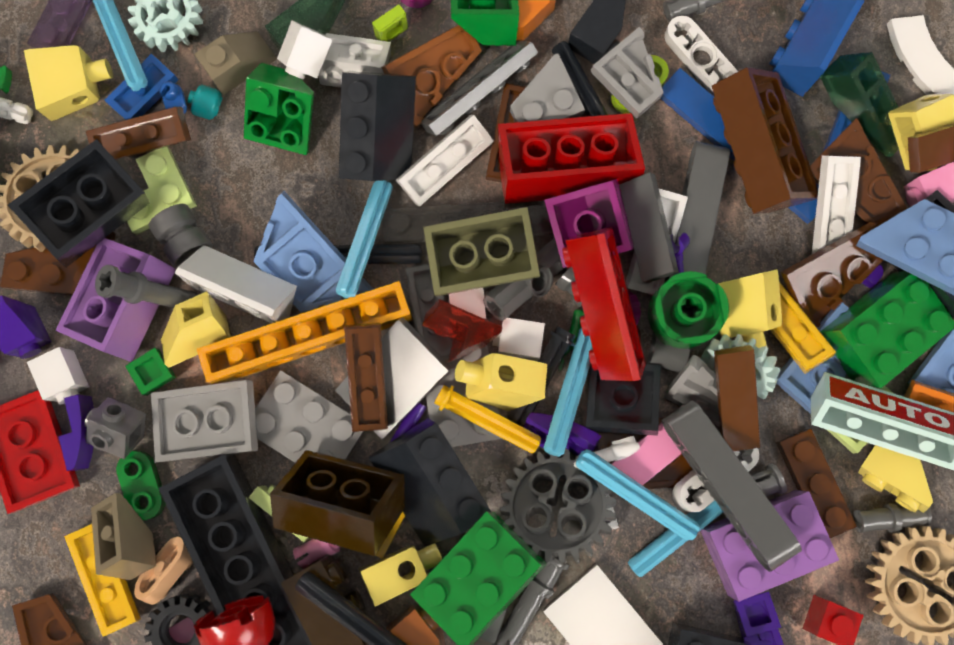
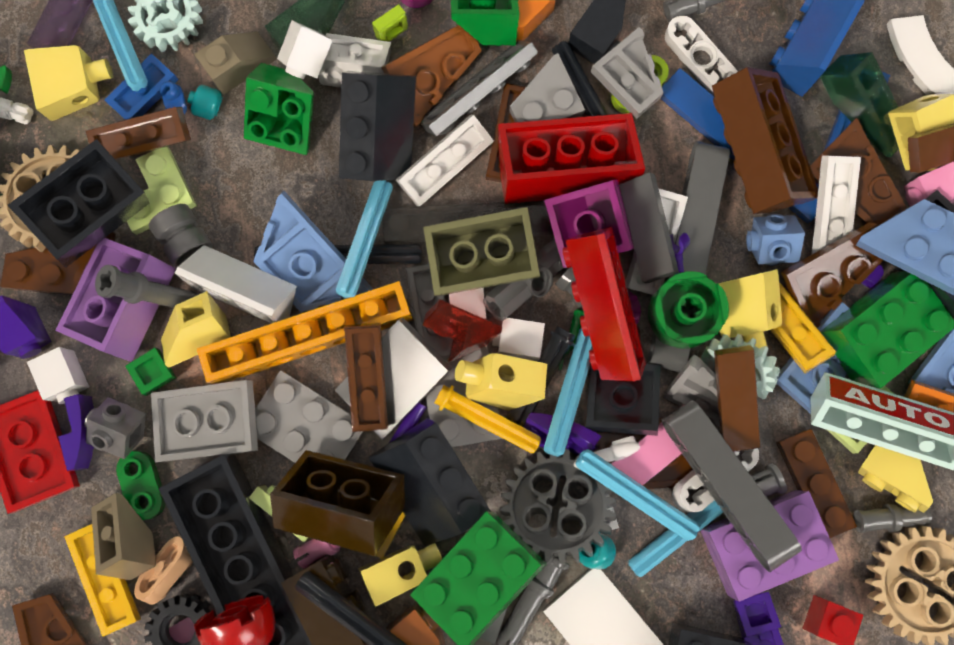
(602, 556): none -> teal piece
(775, 239): none -> medium blue brick

